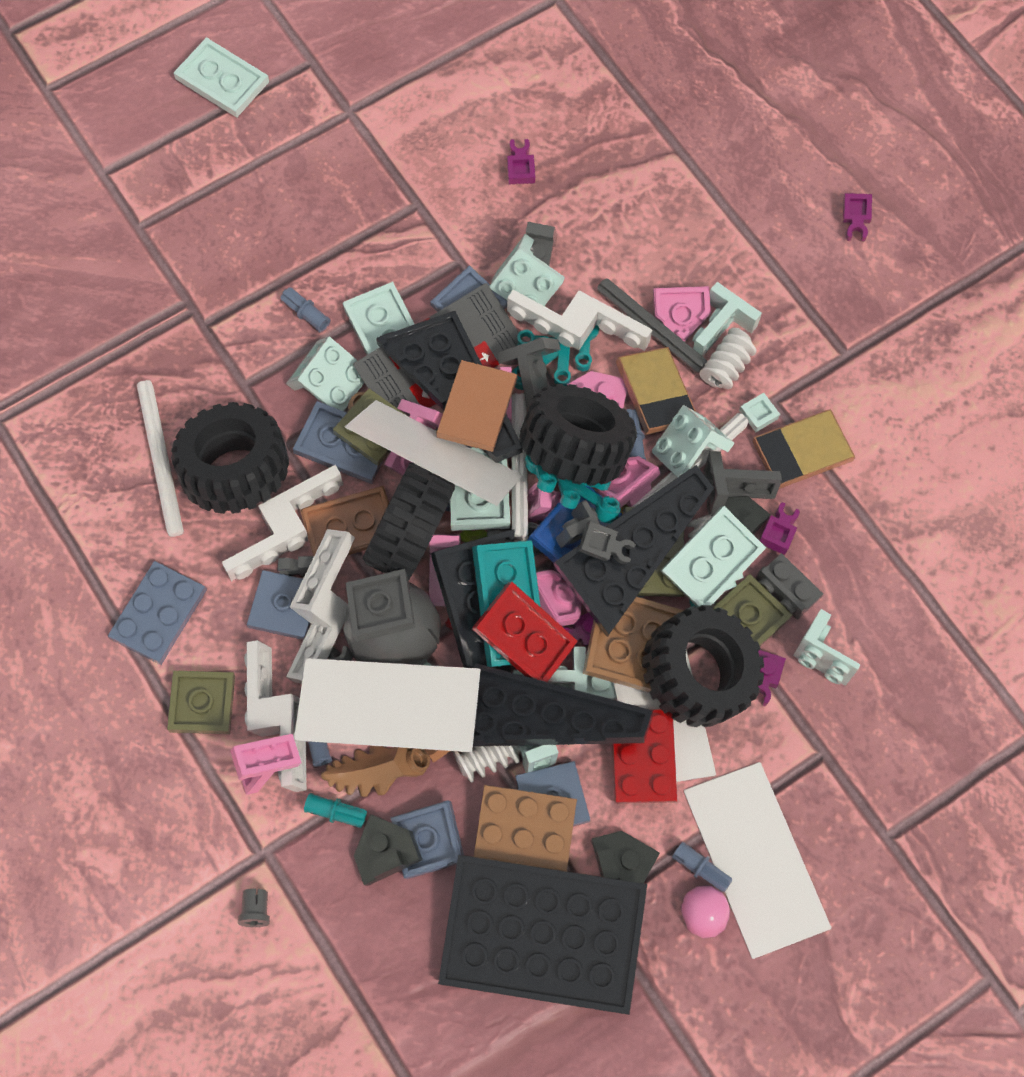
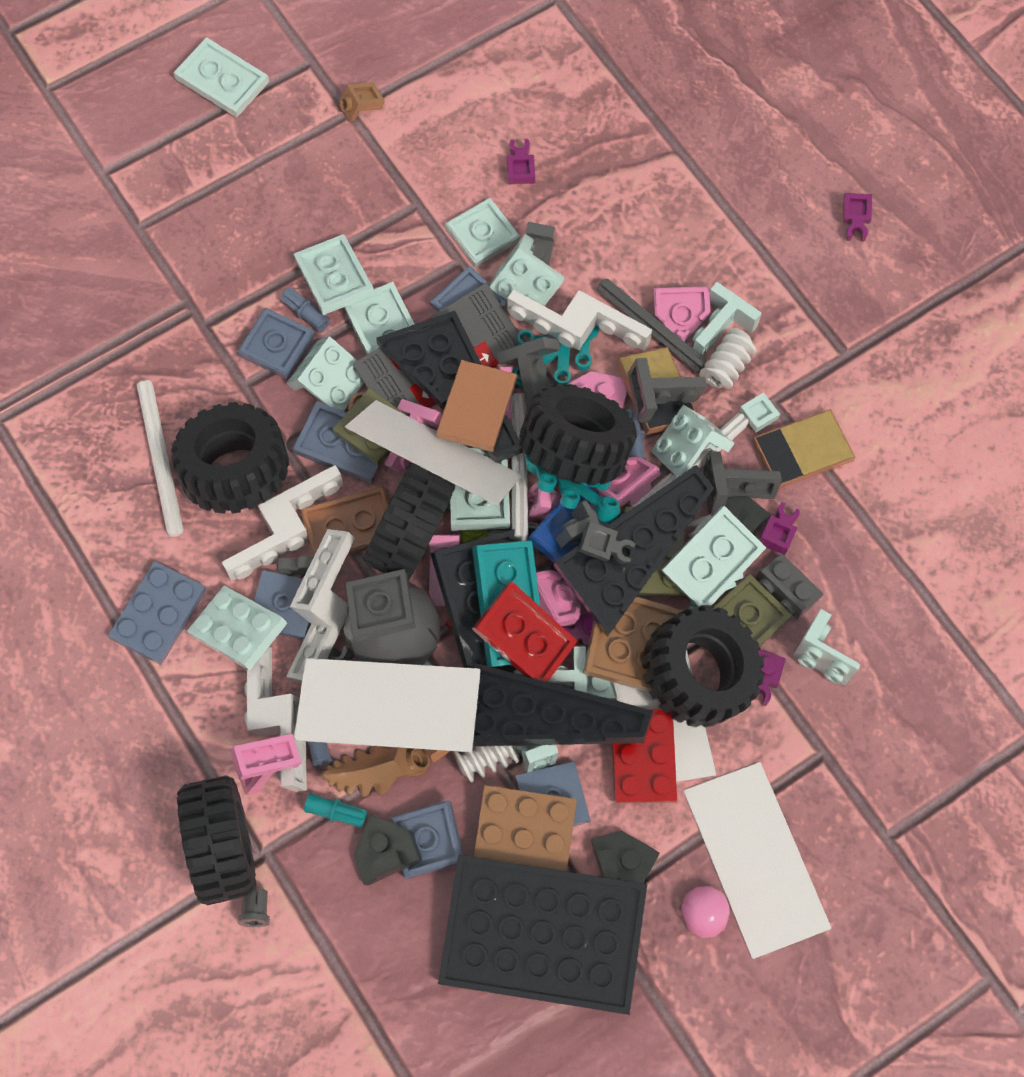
(201, 702): olive plate -> none
(216, 840): none -> black tyre
(237, 627): none -> light aqua plate
(276, 343): none -> sand blue plate
(334, 274): none -> light aqua plate
(360, 98): none -> medium nougat bracket
(482, 232): none -> light aqua tile
(650, 391): none -> dark grey bracket
(701, 867): sand blue axle -> none

